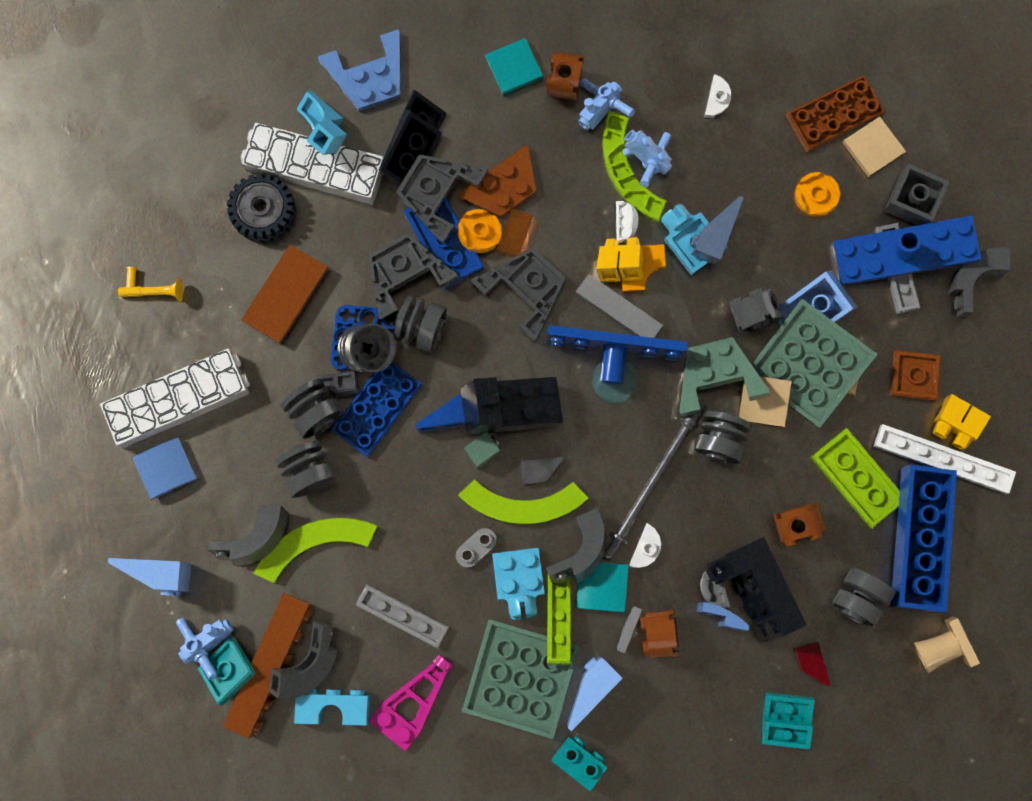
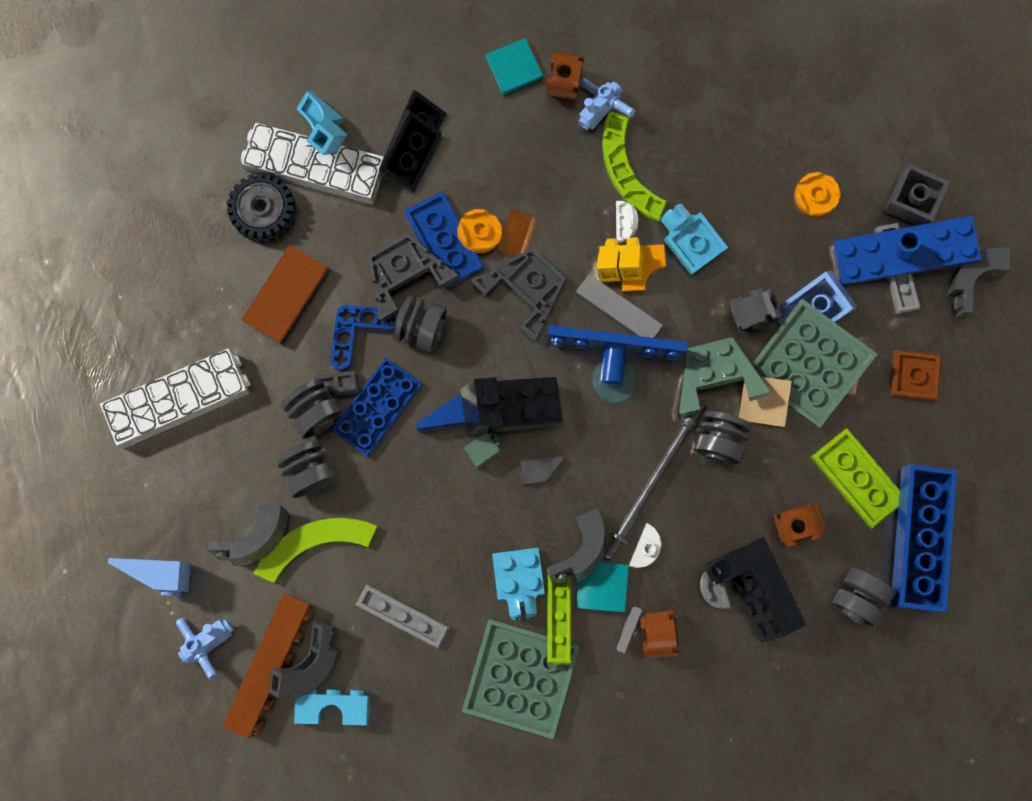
(131, 291): yellow piece -> none
(164, 468): medium blue slope -> none
(232, 671): teal tile -> none
(370, 82): medium blue wing -> none
(378, 351): dark grey wheel -> none
(395, 725): dark pink plate -> none
(428, 186): dark grey wing -> none
(476, 547): light grey plate -> none
(504, 185): dark orange wing -> none
(523, 511): lime tile -> none
(577, 765): teal brick -> none
(593, 687): light blue slope -> none
(653, 157): light blue piece -> none
(712, 240): sand blue slope -> none
(718, 97): white plate -> none
(727, 618): medium blue slope -> none
(787, 720): teal slope -> none
(812, 662): dark red tile -> none
(835, 113): dark orange tile -> none
(874, 147): tan tile -> none
(942, 457): white plate -> none
(946, 647): tan plant -> none
(960, 419): yellow hips -> none

